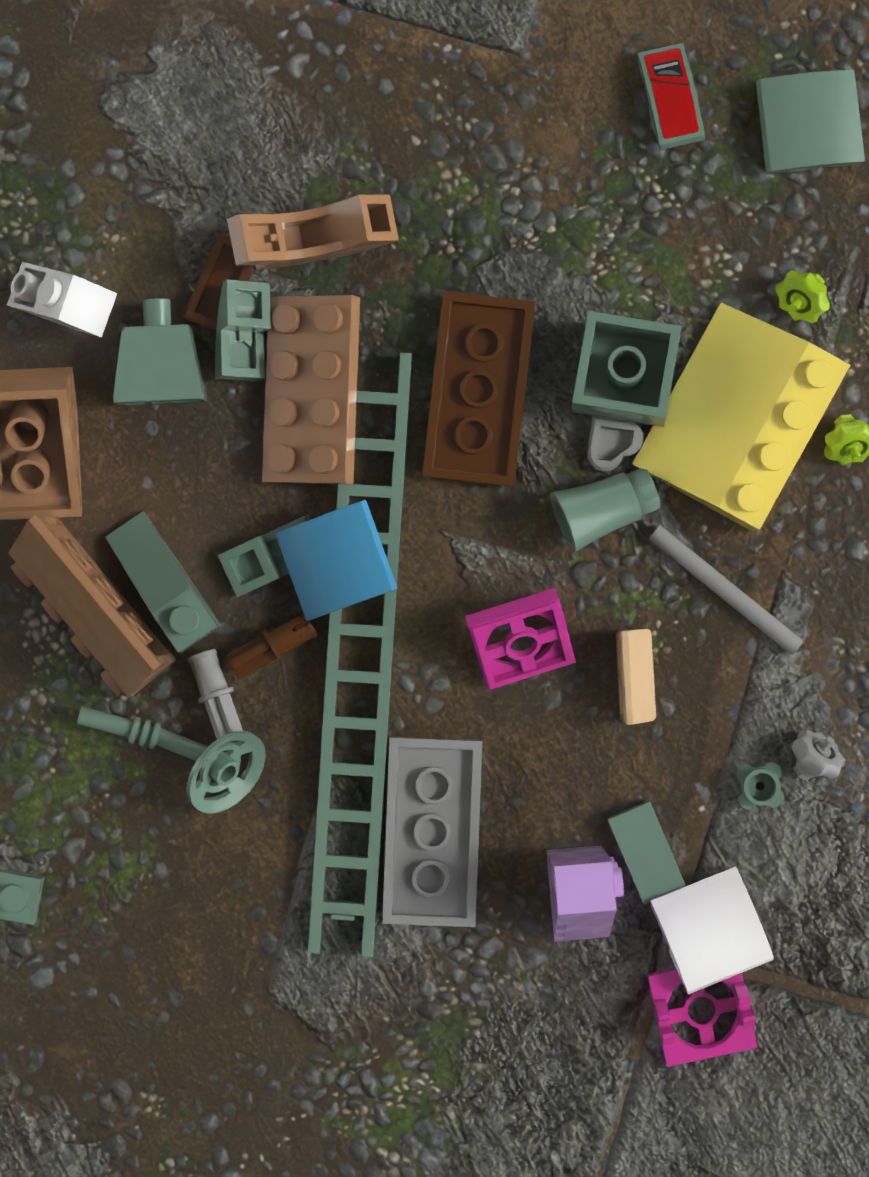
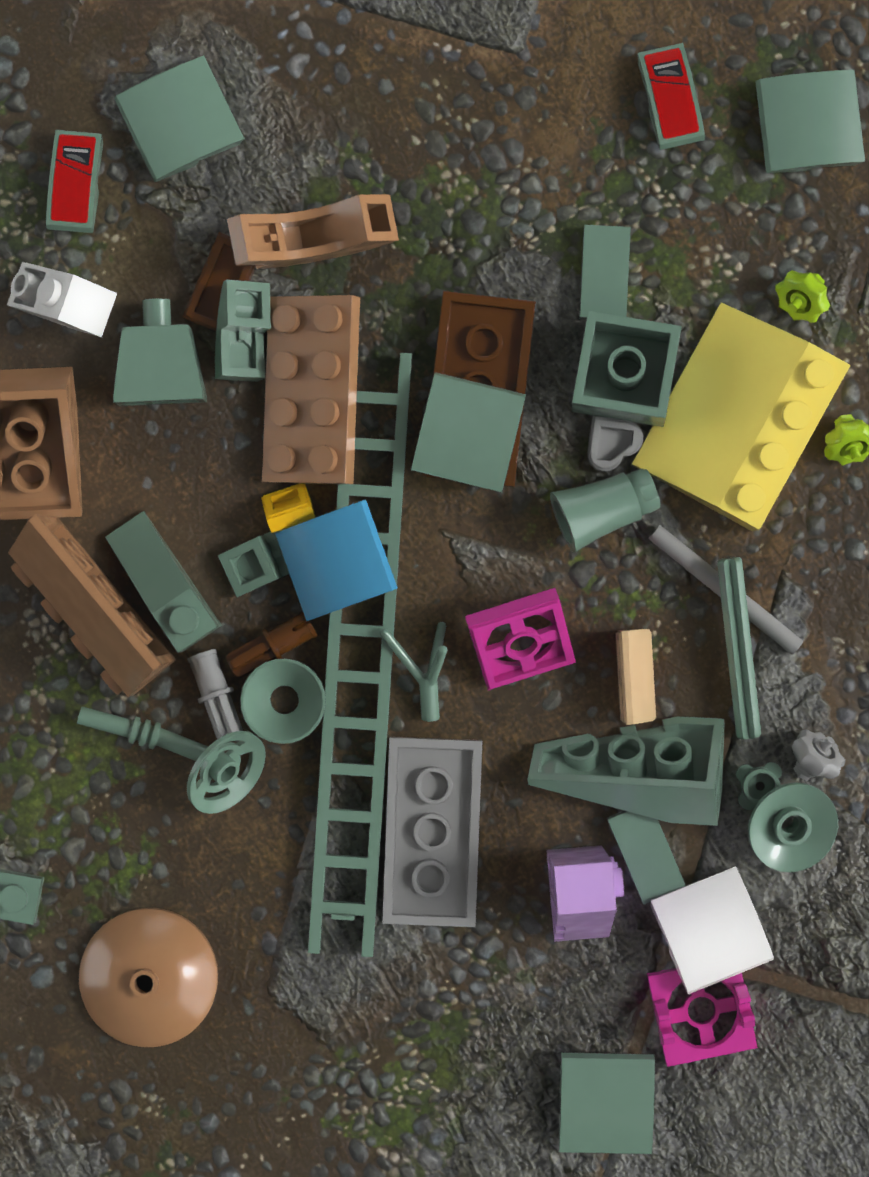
(74, 181): none -> slope
(167, 951): none -> medium nougat dish
(179, 118): none -> sand green slope
(262, 716): none -> sand green piece
(287, 507): none -> yellow tile
(427, 681): none -> sand green plant
(468, 432): none -> sand green slope
(604, 270): none -> sand green tile
(606, 1103): none -> sand green slope
(651, 772): none -> sand green wedge
(739, 647): none -> sand green axle
(807, 837): none -> sand green dish

